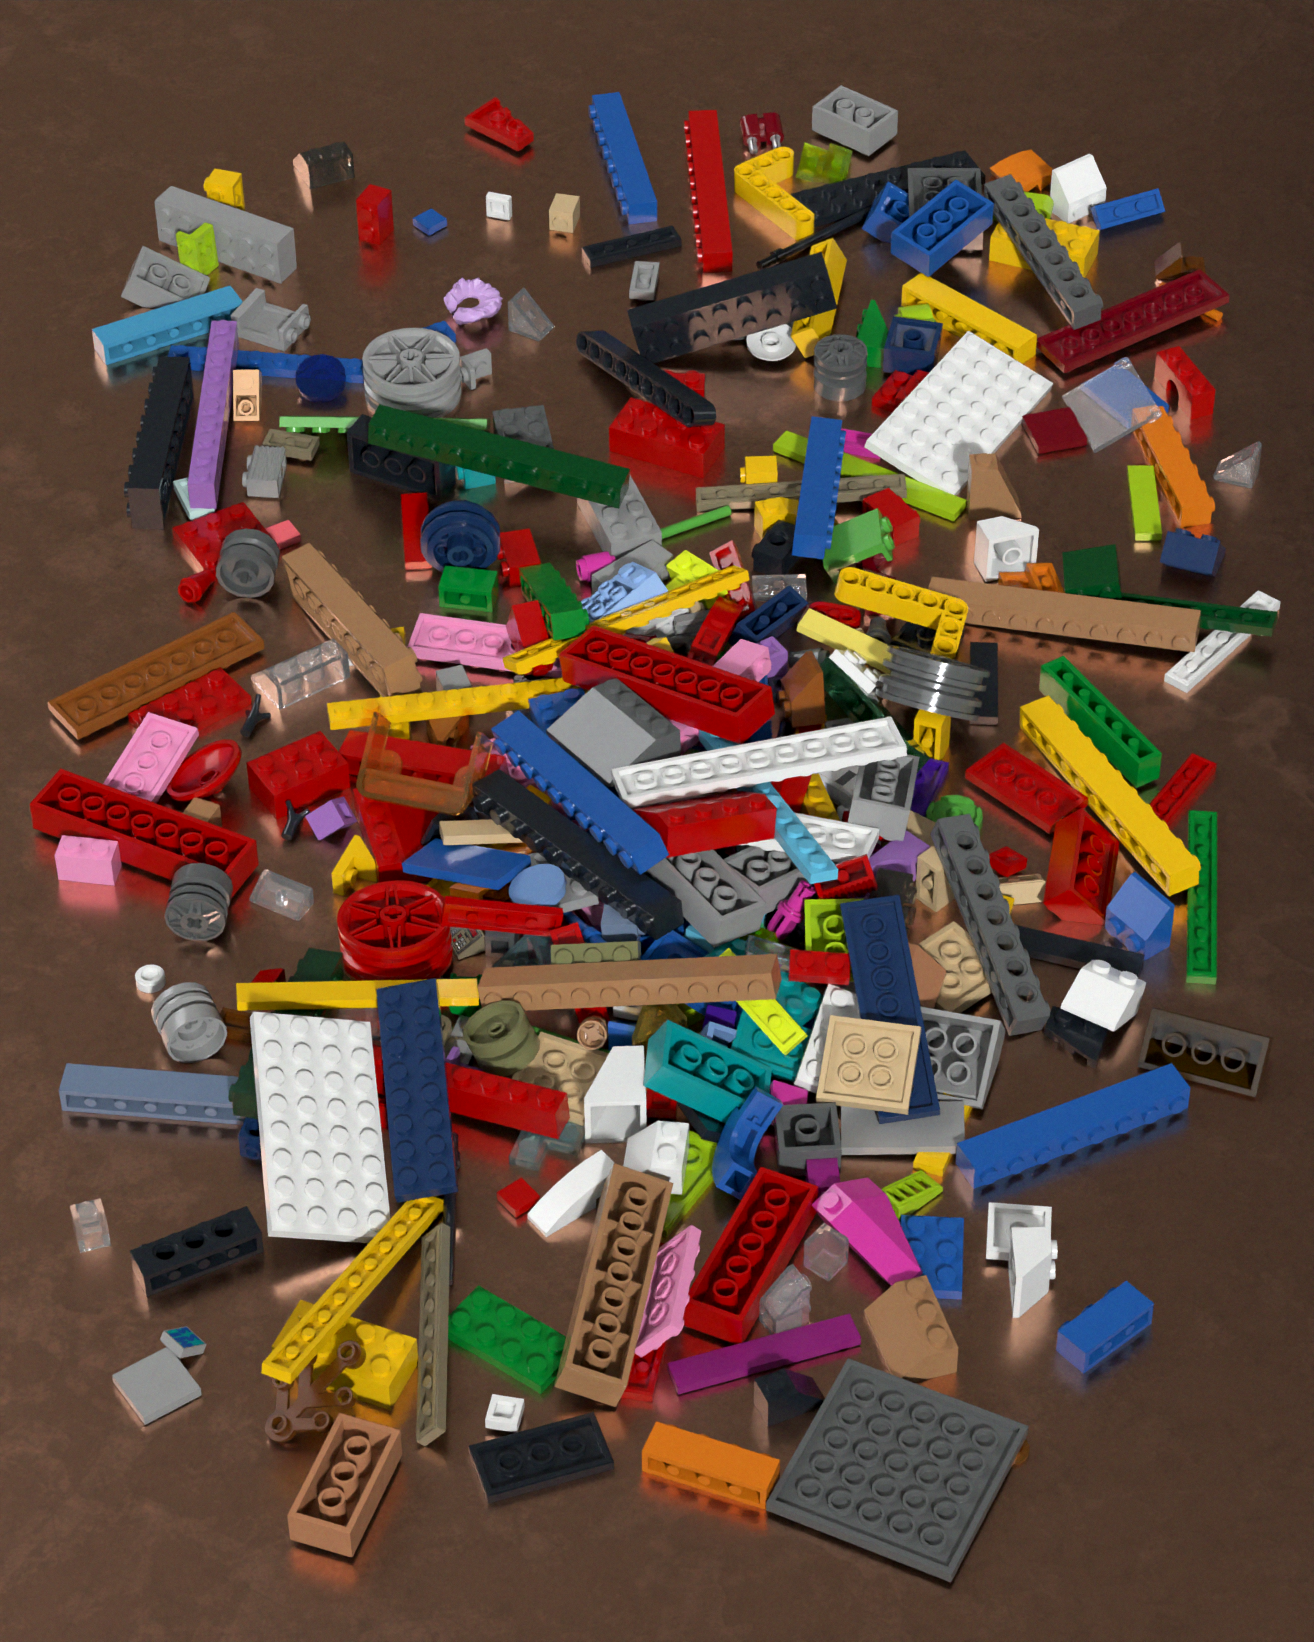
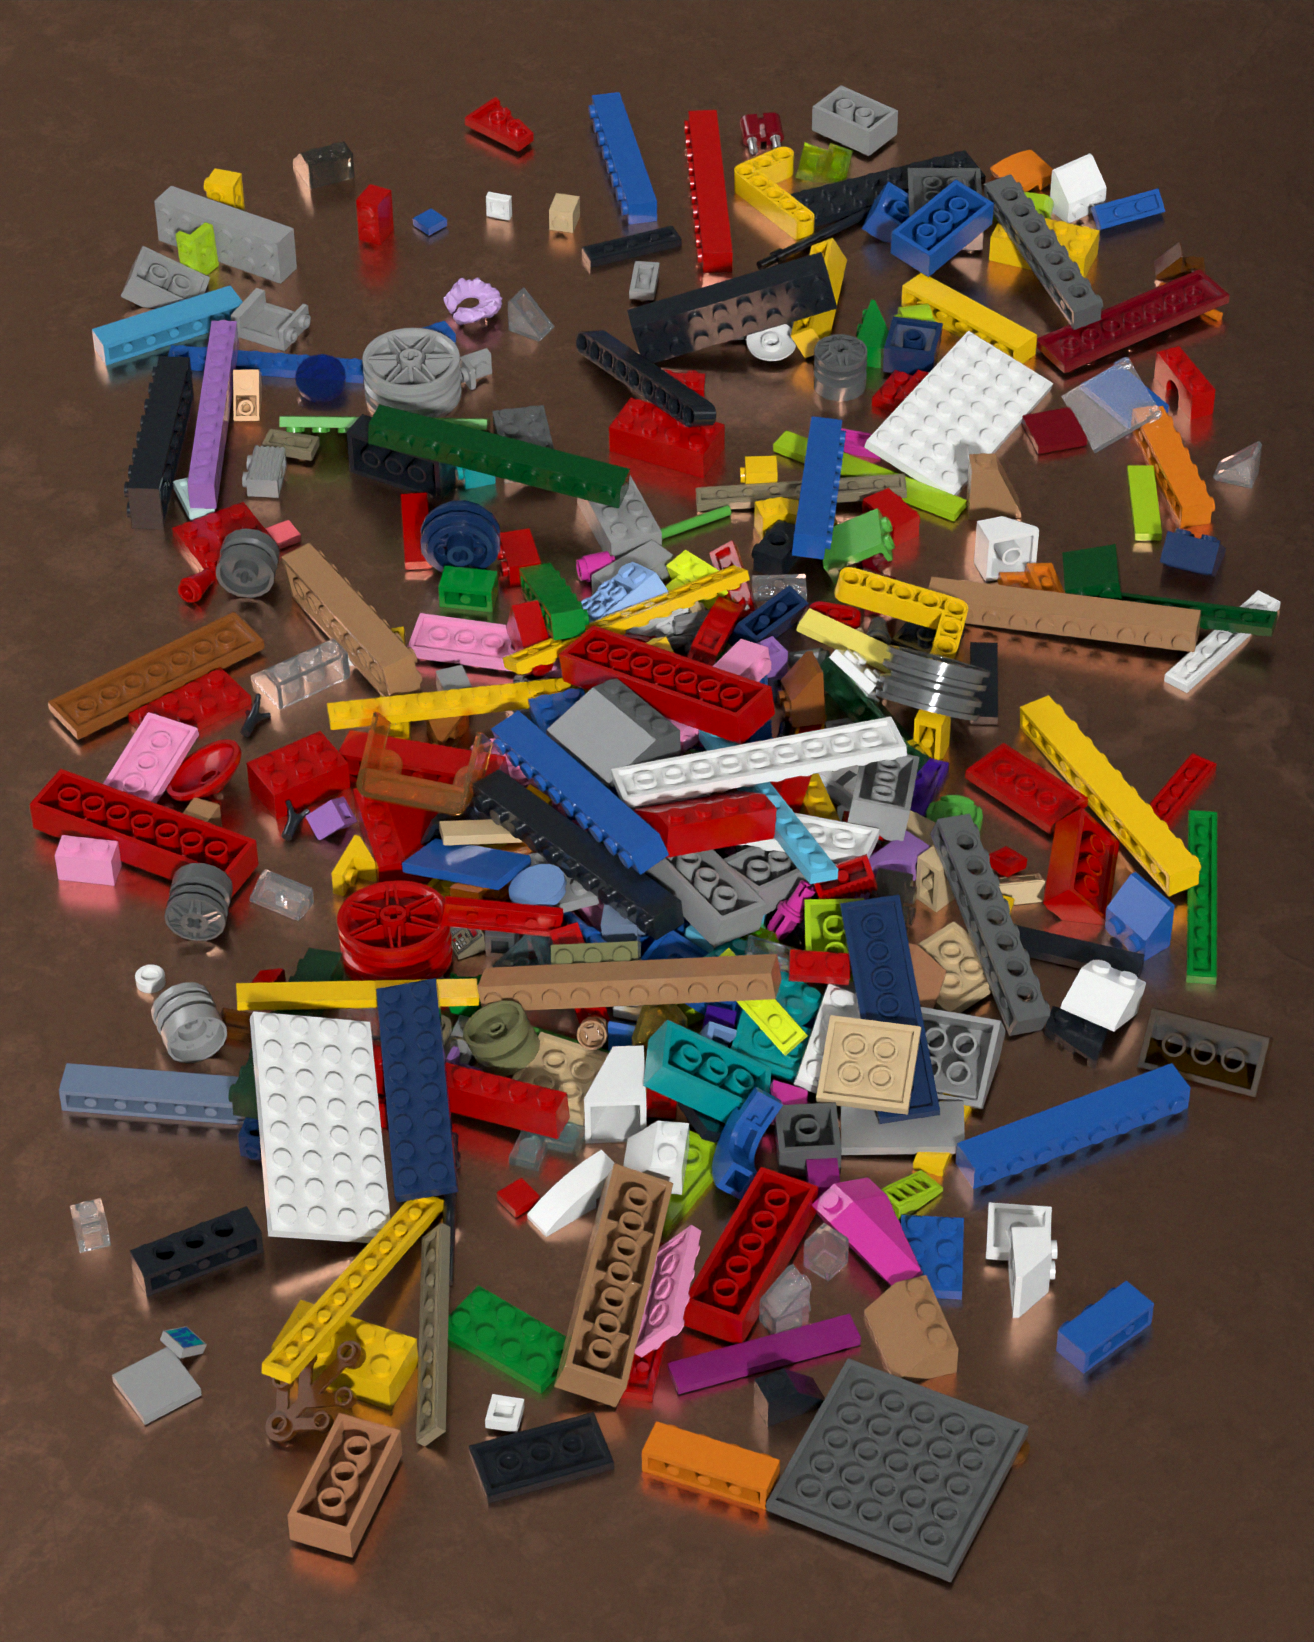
(1101, 721): green brick -> none

